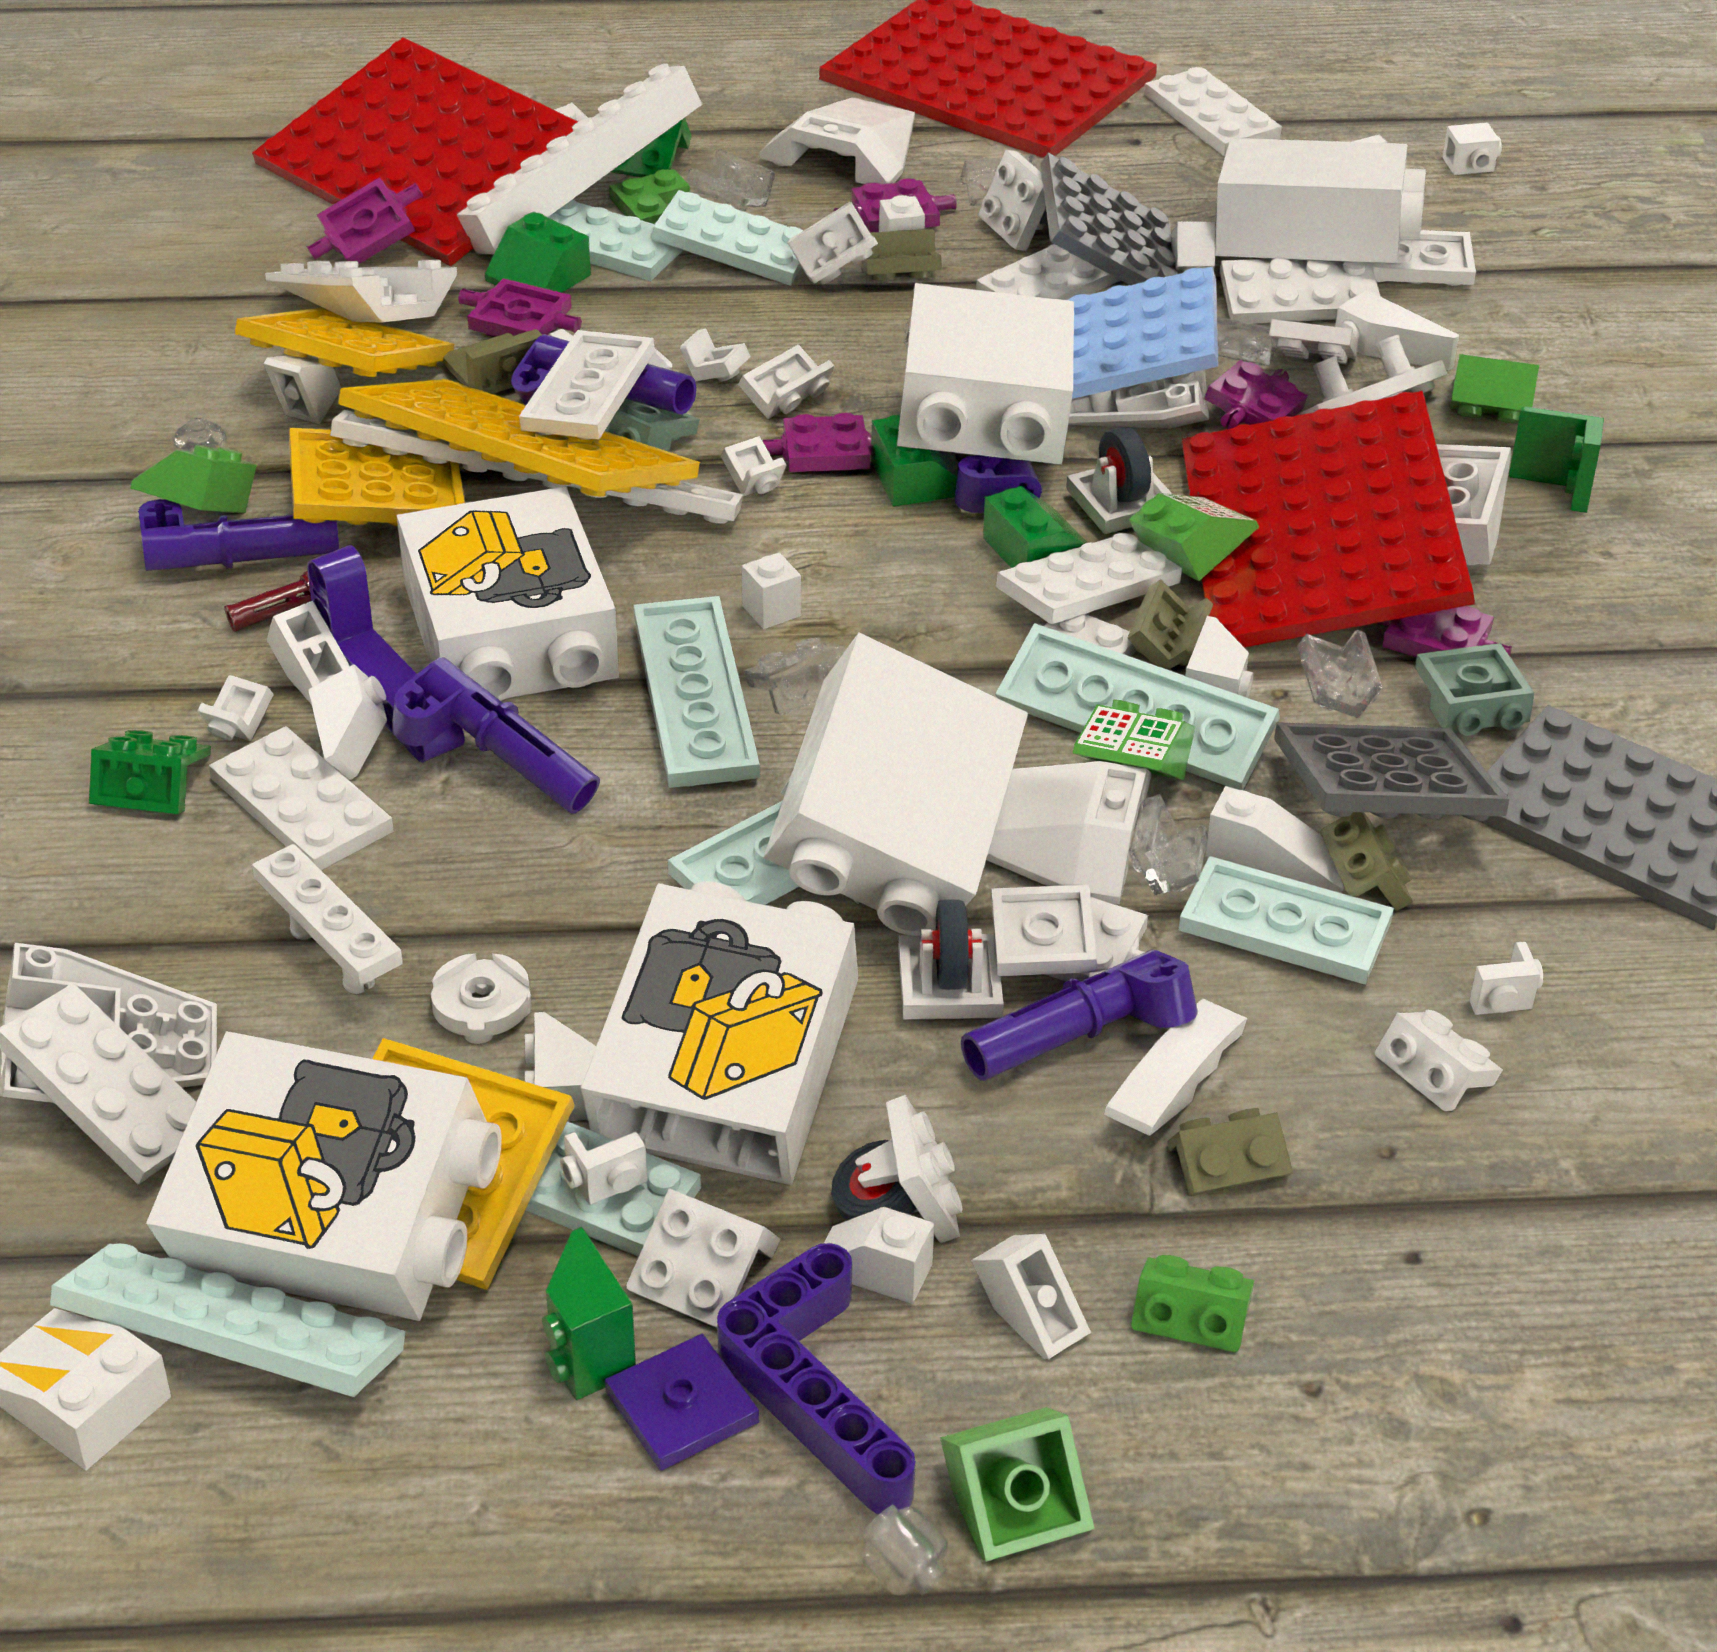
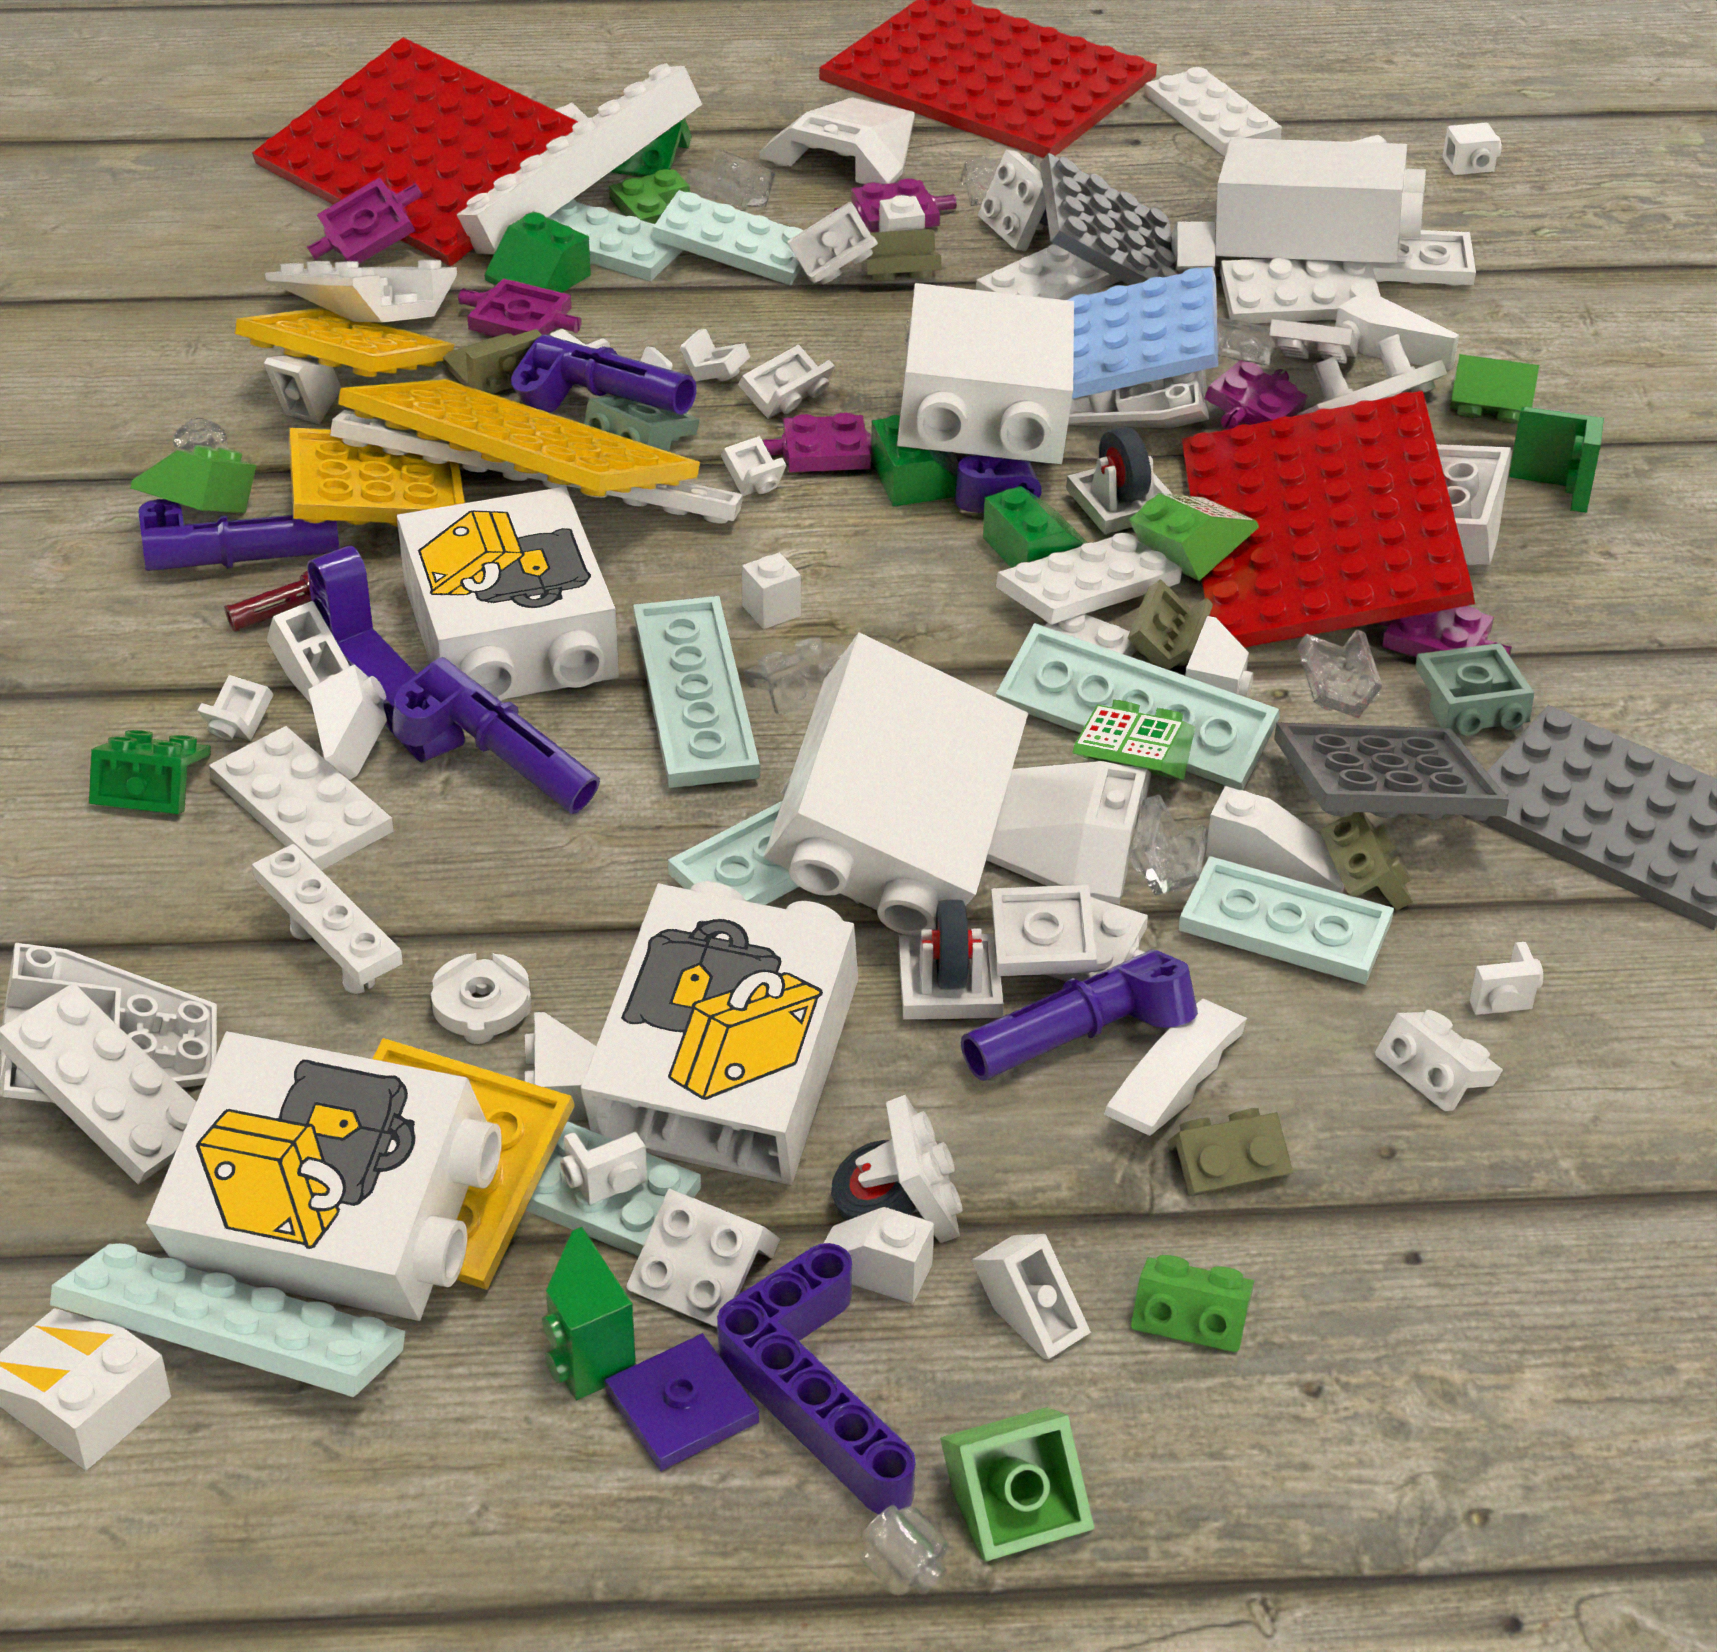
(587, 384): white plate -> none

